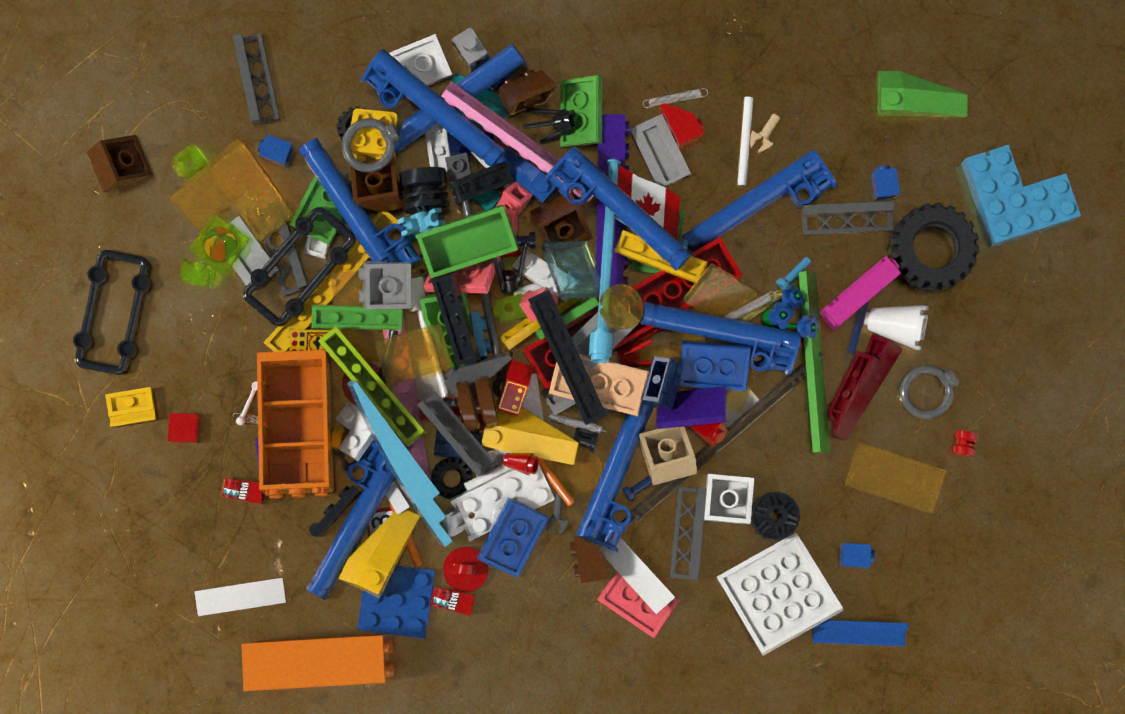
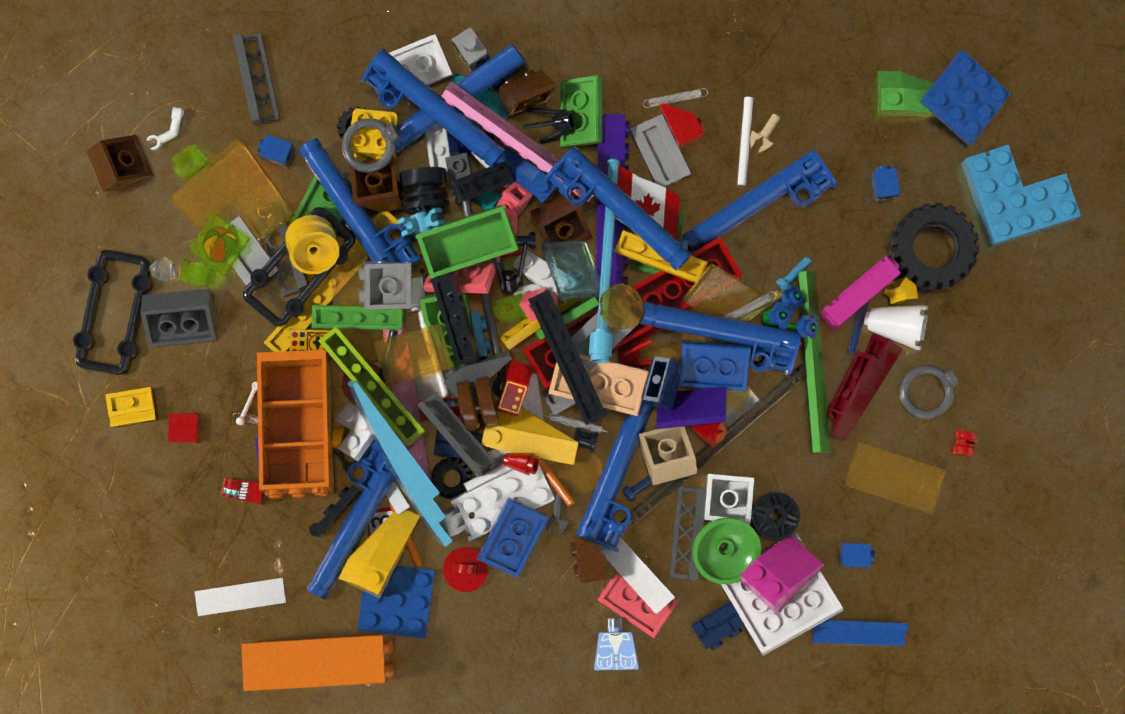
(163, 269): none -> clear piece
(177, 116): none -> white arm
(178, 317): none -> dark grey slope
(312, 244): none -> yellow wheel
(453, 600): red leg -> none
(615, 648): none -> light blue torso
(717, 626): none -> dark blue brick
(726, 563): none -> bright green dish
(781, 572): none -> dark pink slope
(847, 209): dark grey fence -> none
(901, 291): none -> yellow piece
(965, 97): none -> blue plate

